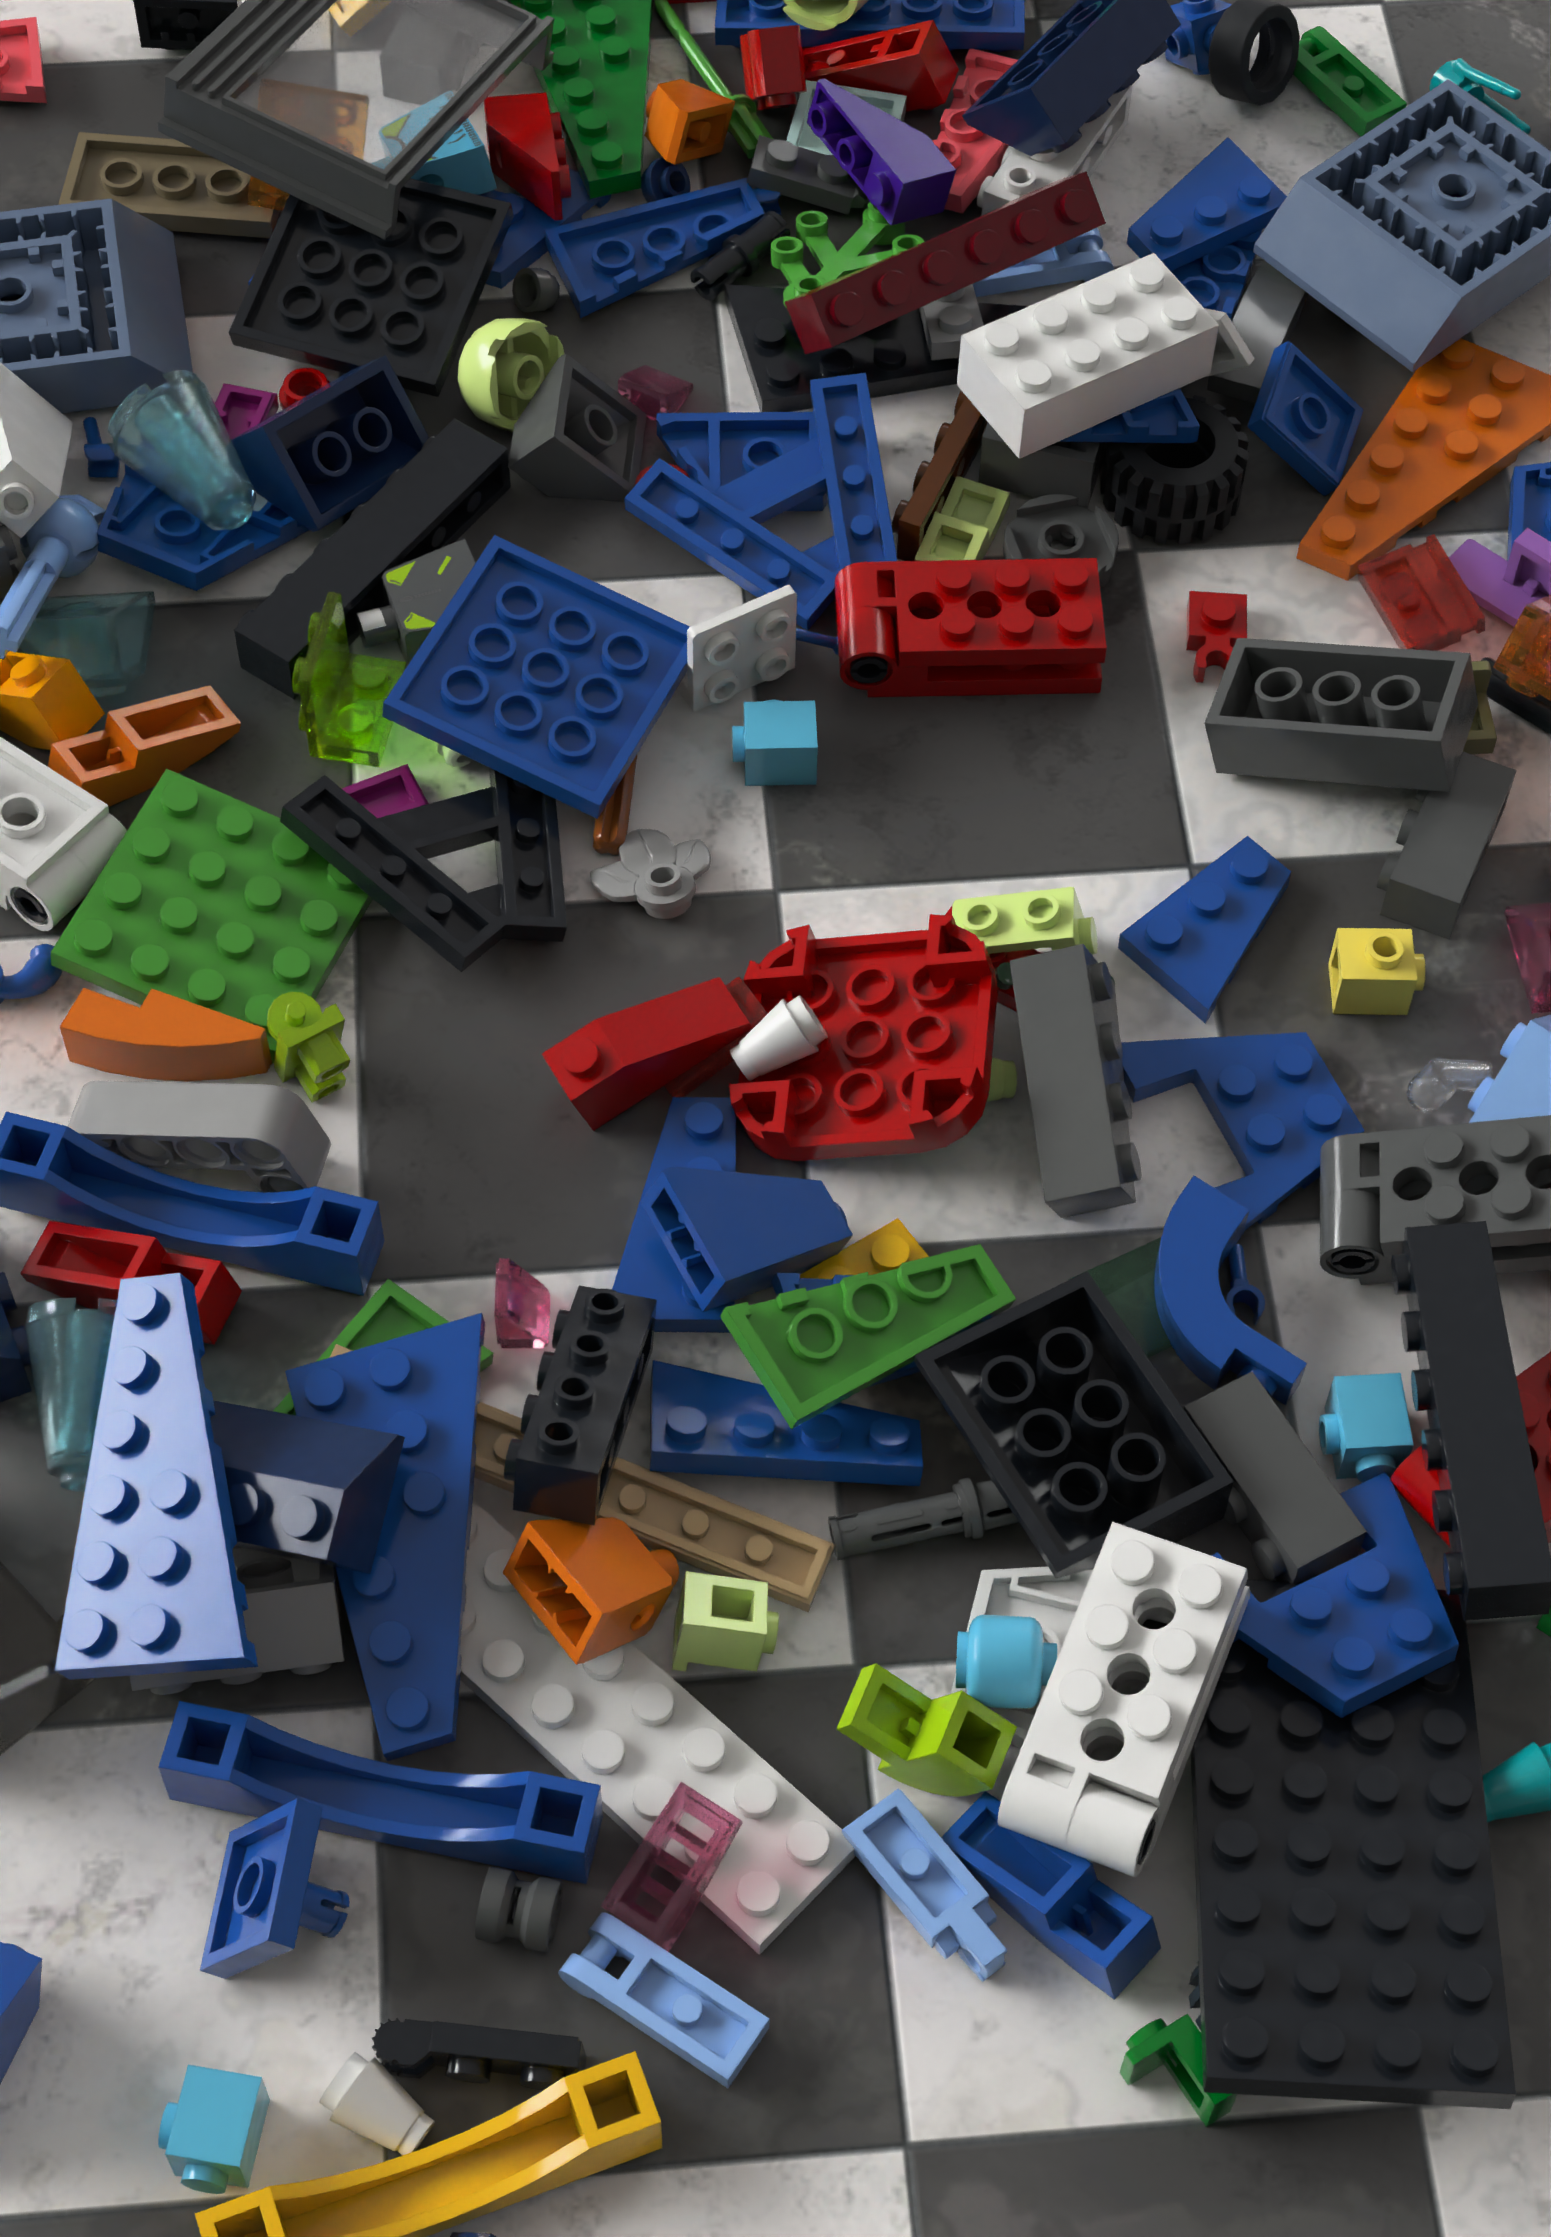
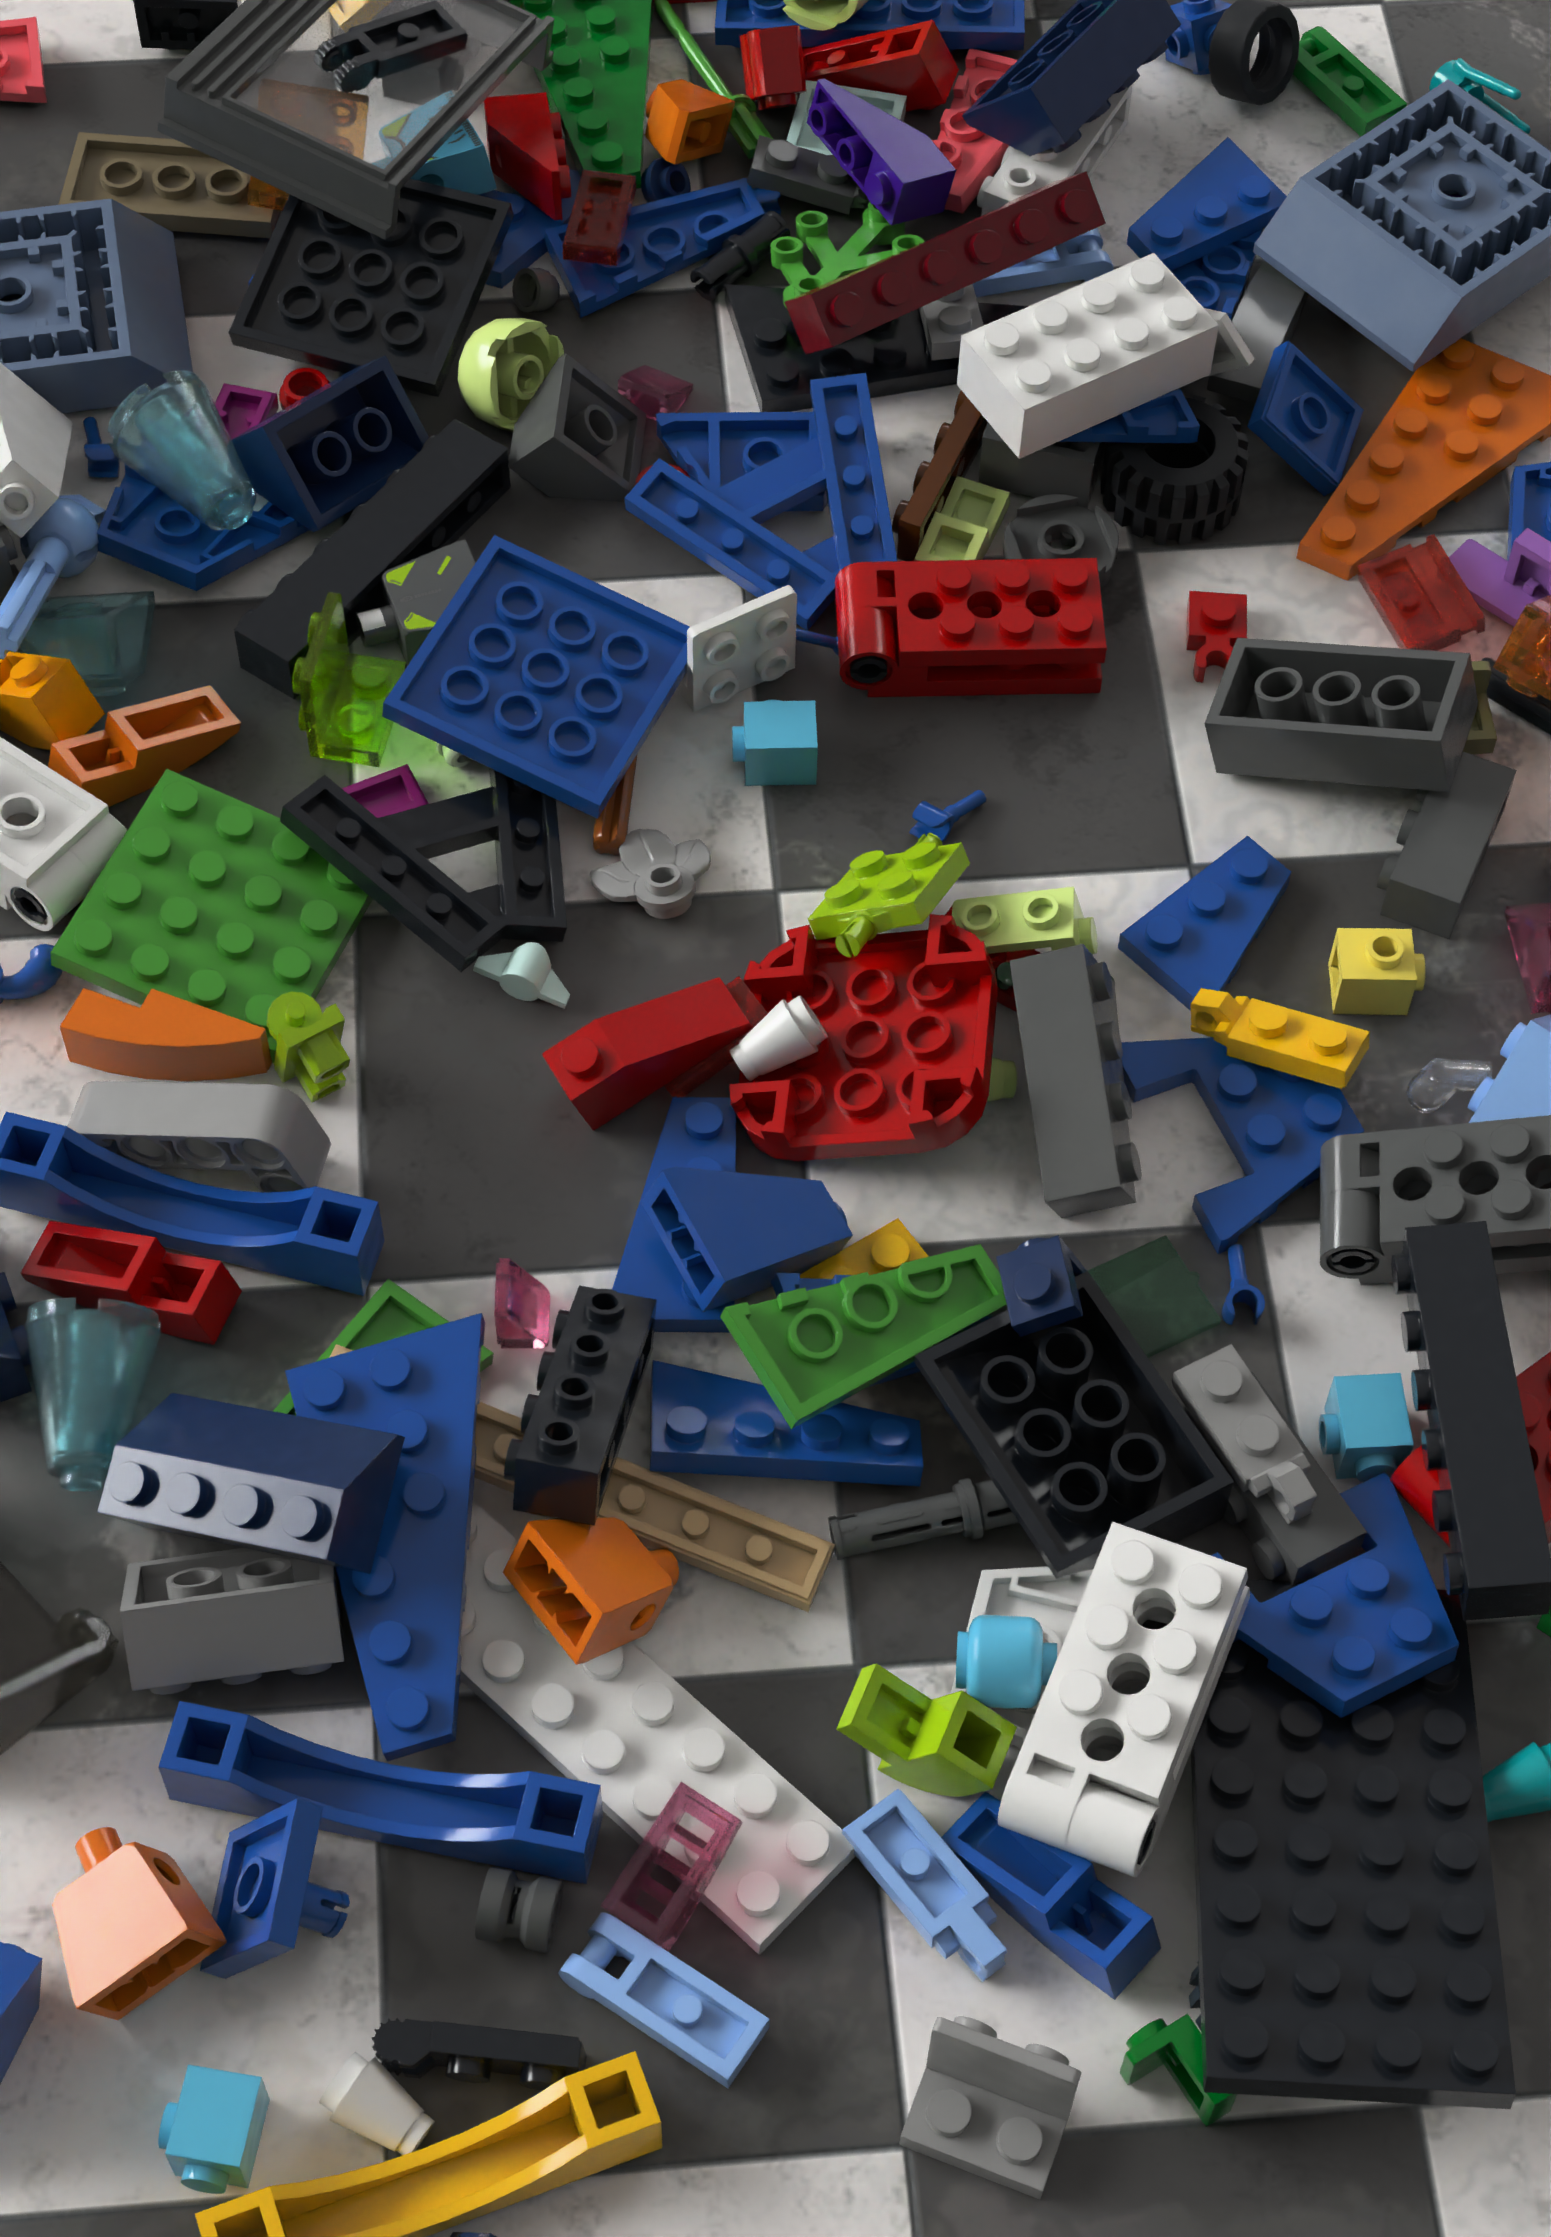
(129, 1925): none -> torso
(156, 1520): wing -> none
(390, 45): none -> black hinge
(525, 974): none -> light aqua piece
(599, 217): none -> clear red plate
(723, 1622): yellowish green brick -> none
(887, 892): none -> lime plate
(939, 821): none -> blue hand
(991, 2105): none -> light grey bracket
(1040, 1284): none -> dark blue bracket
(1191, 1304): blue arch -> none
(1246, 1431): none -> light grey hinge
(1280, 1037): none -> yellow hinge

